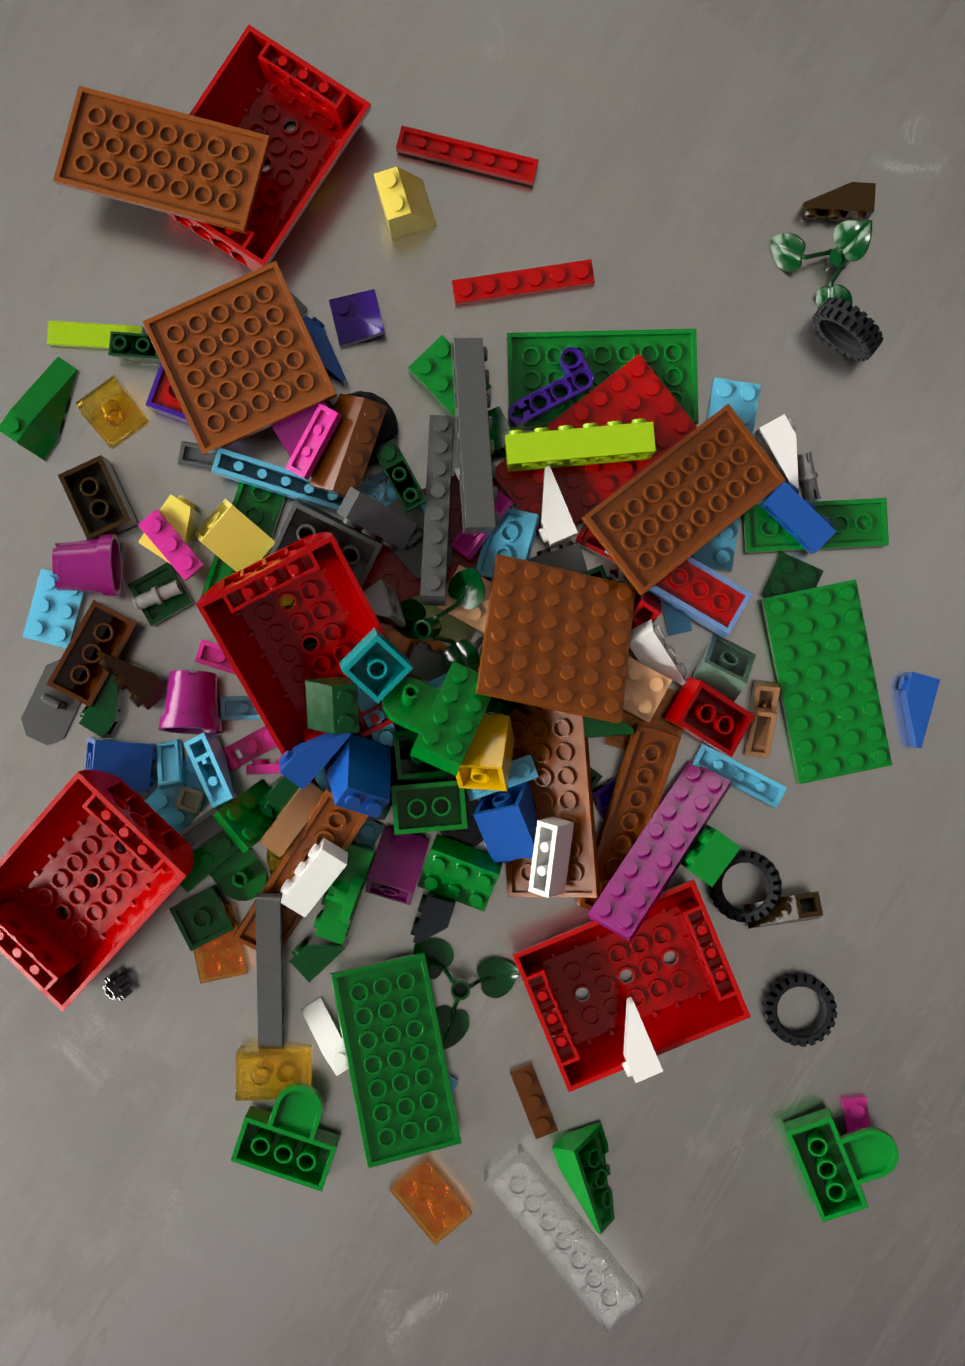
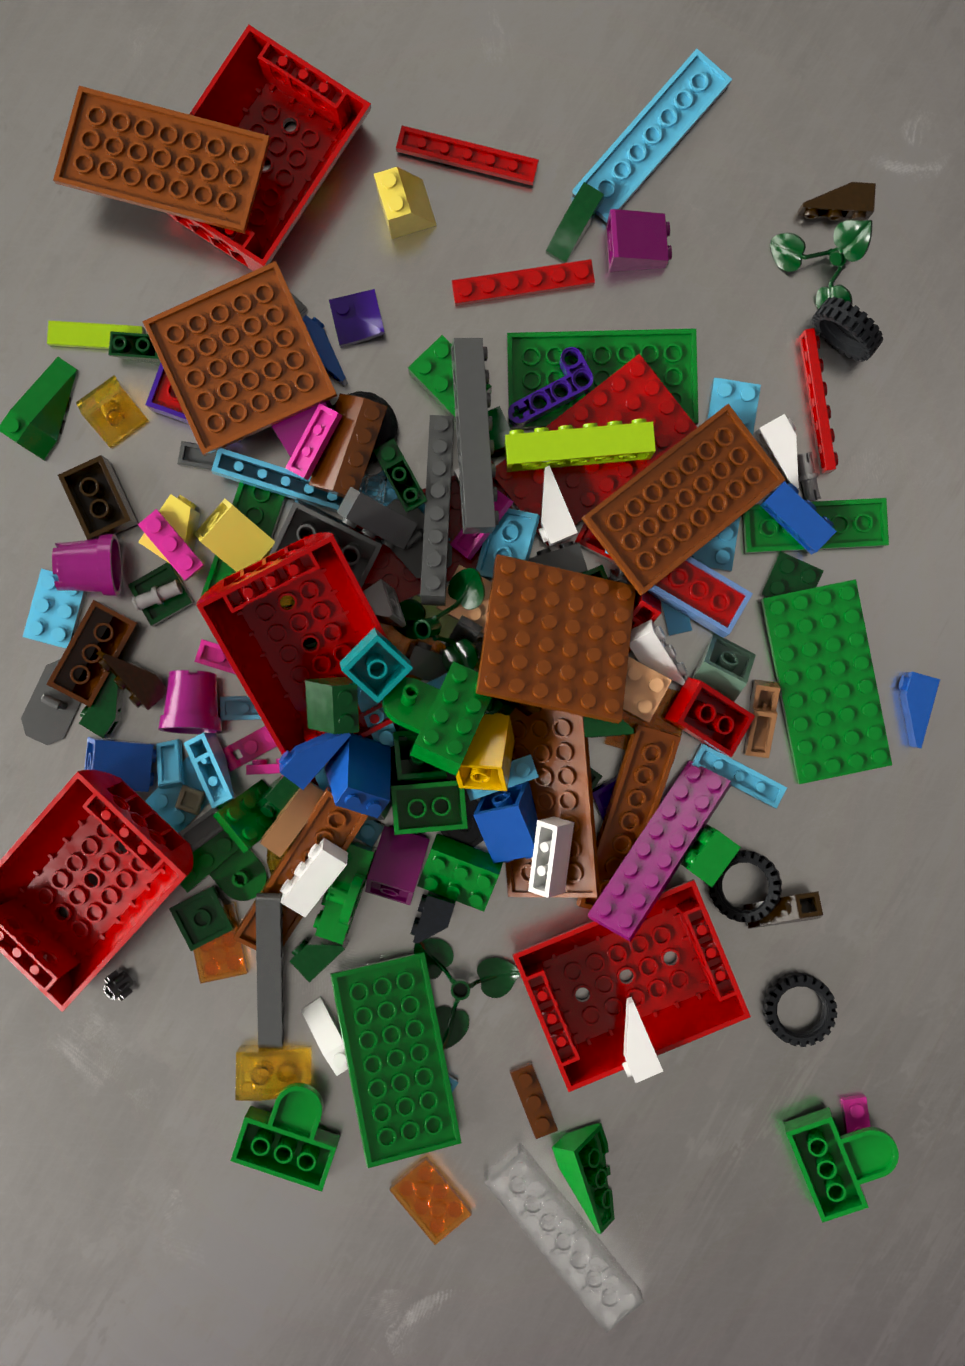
(465, 630): none -> dark grey tile
(575, 222): none -> dark green slope
(637, 240): none -> magenta slope
(655, 131): none -> medium azure plate
(817, 391): none -> red plate

